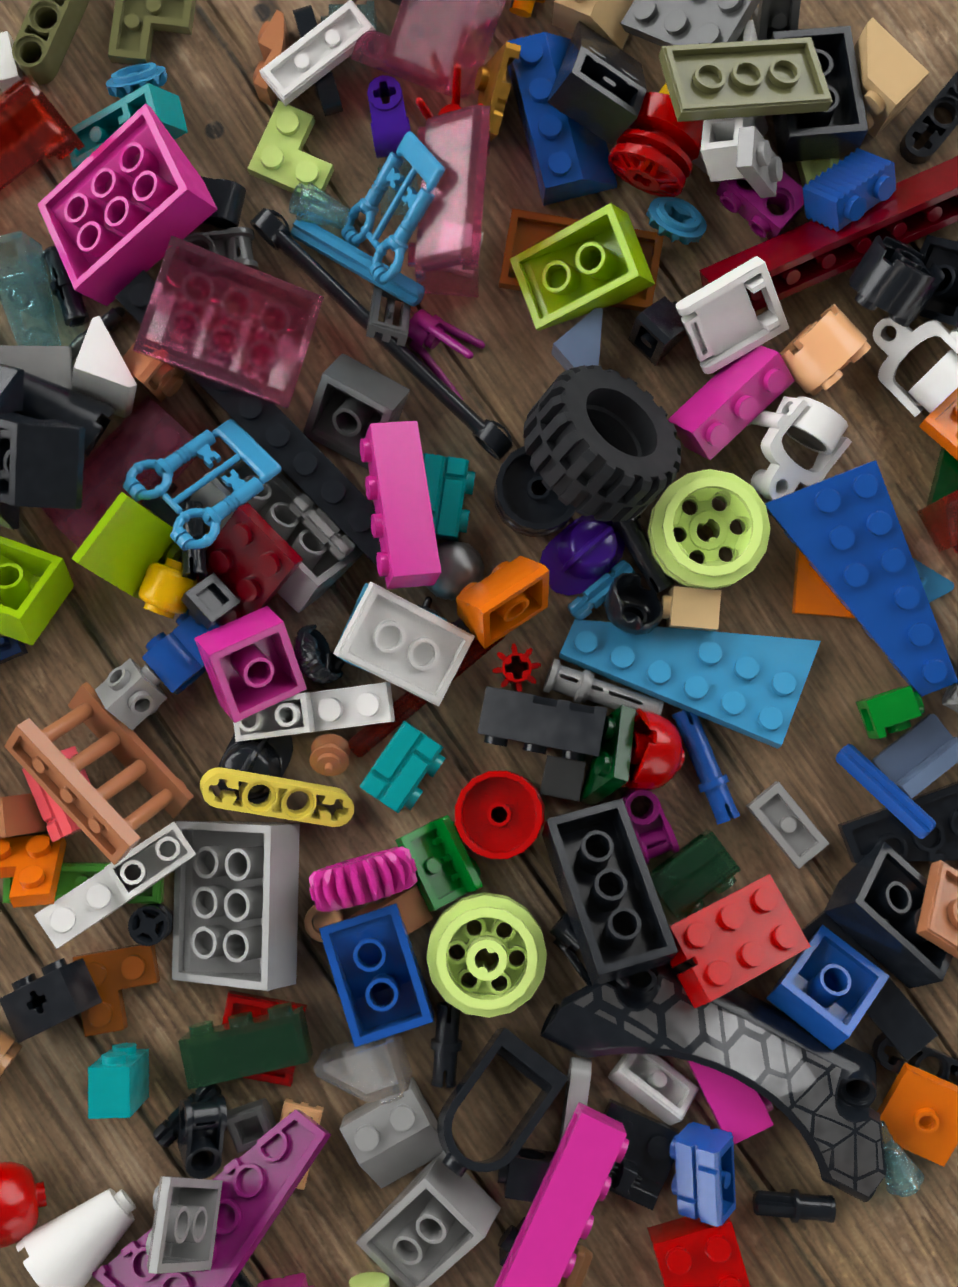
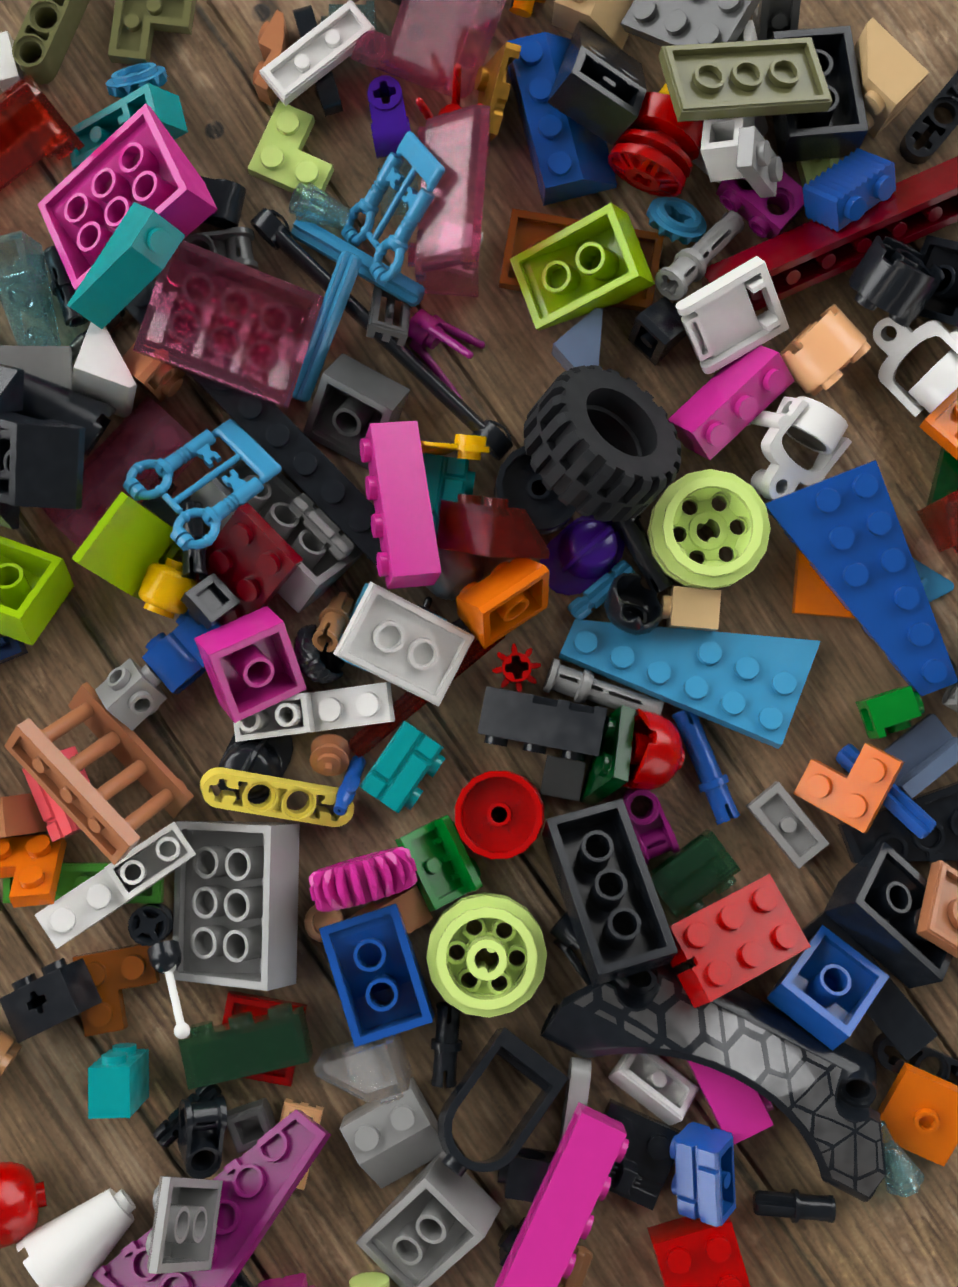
(126, 265): none -> teal slope
(165, 959): none -> hinge
(327, 323): none -> dark azure axle
(333, 622): none -> medium nougat axle
(350, 783): none -> blue piece
(467, 446): none -> yellow plate
(488, 529): none -> clear red slope
(692, 262): none -> light grey pin
(851, 797): none -> orange plate

